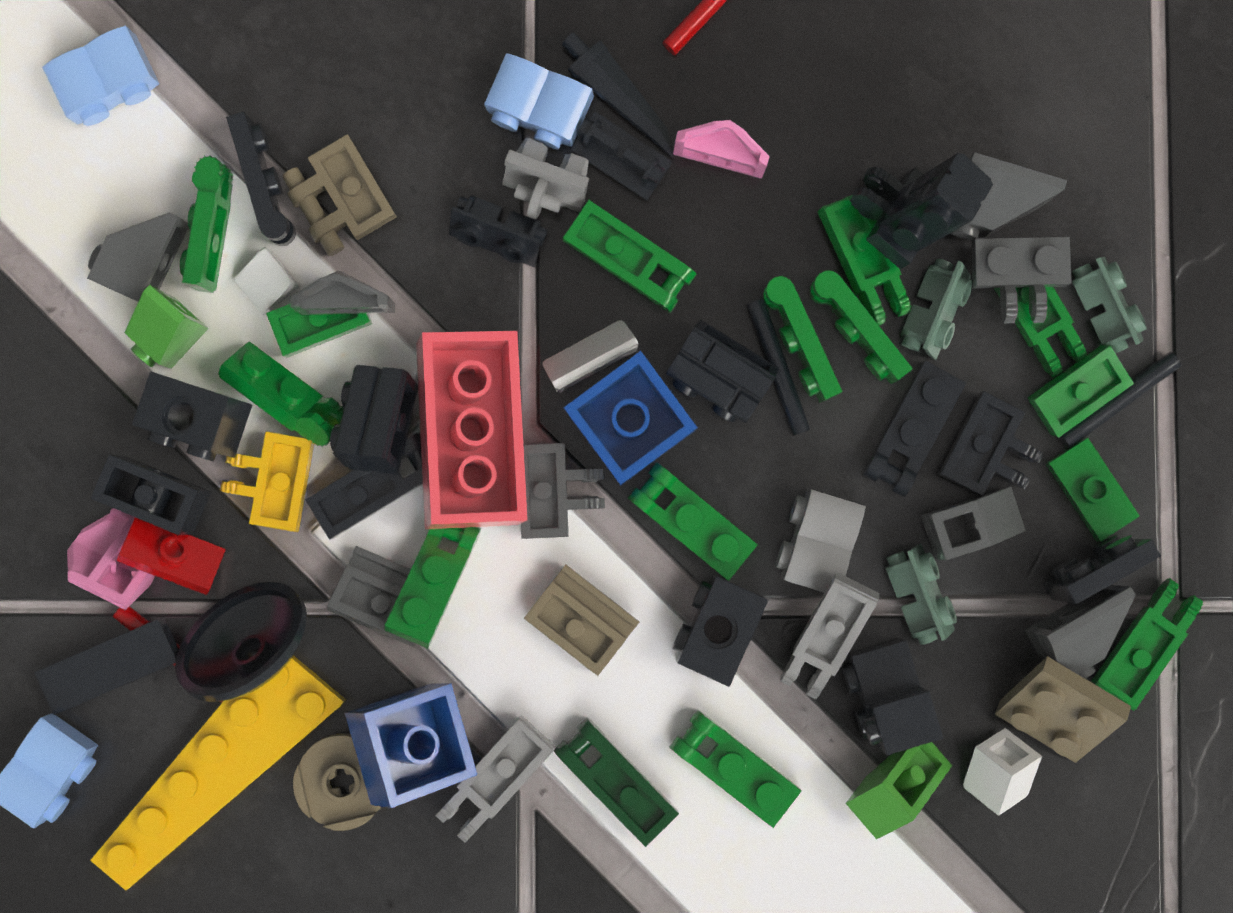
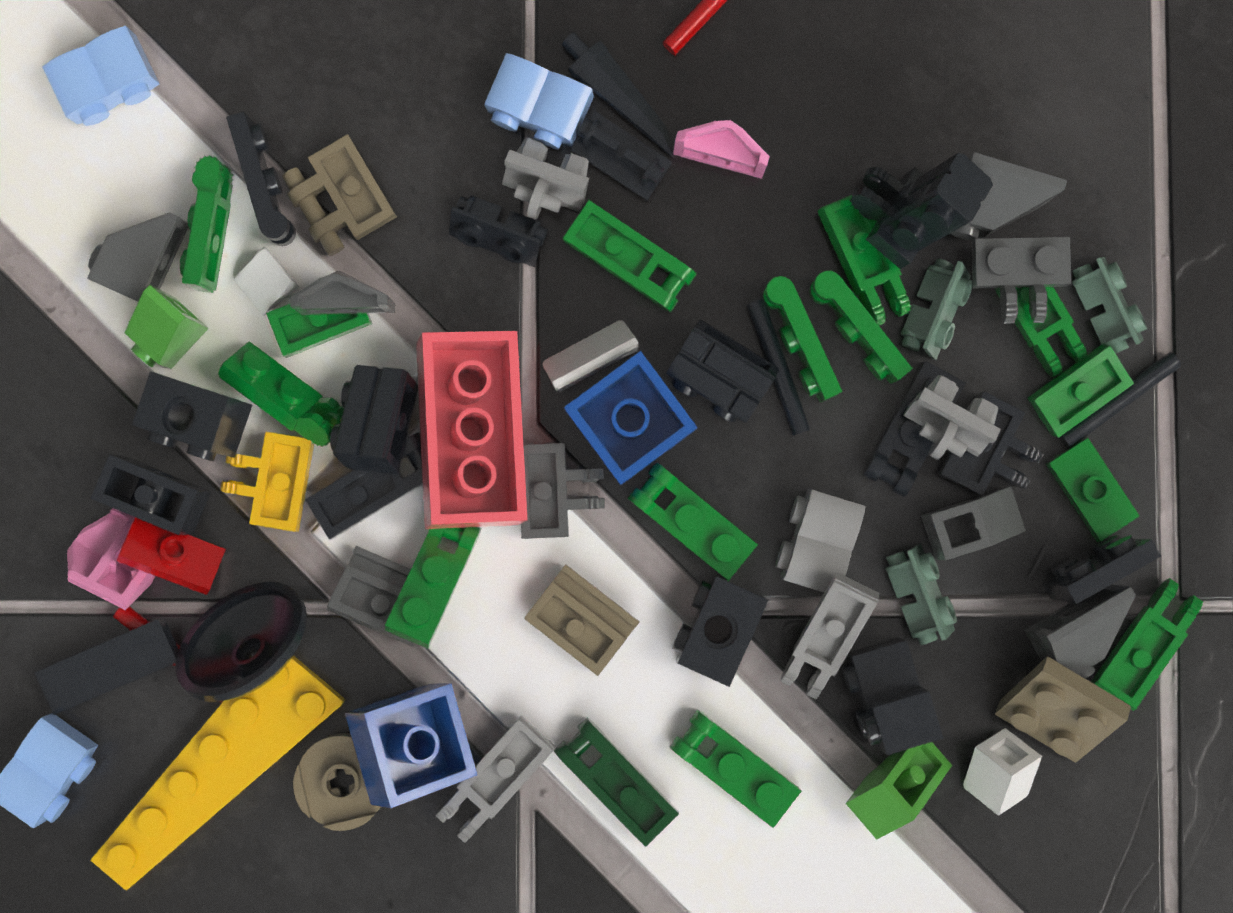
(951, 425): none -> light grey hips

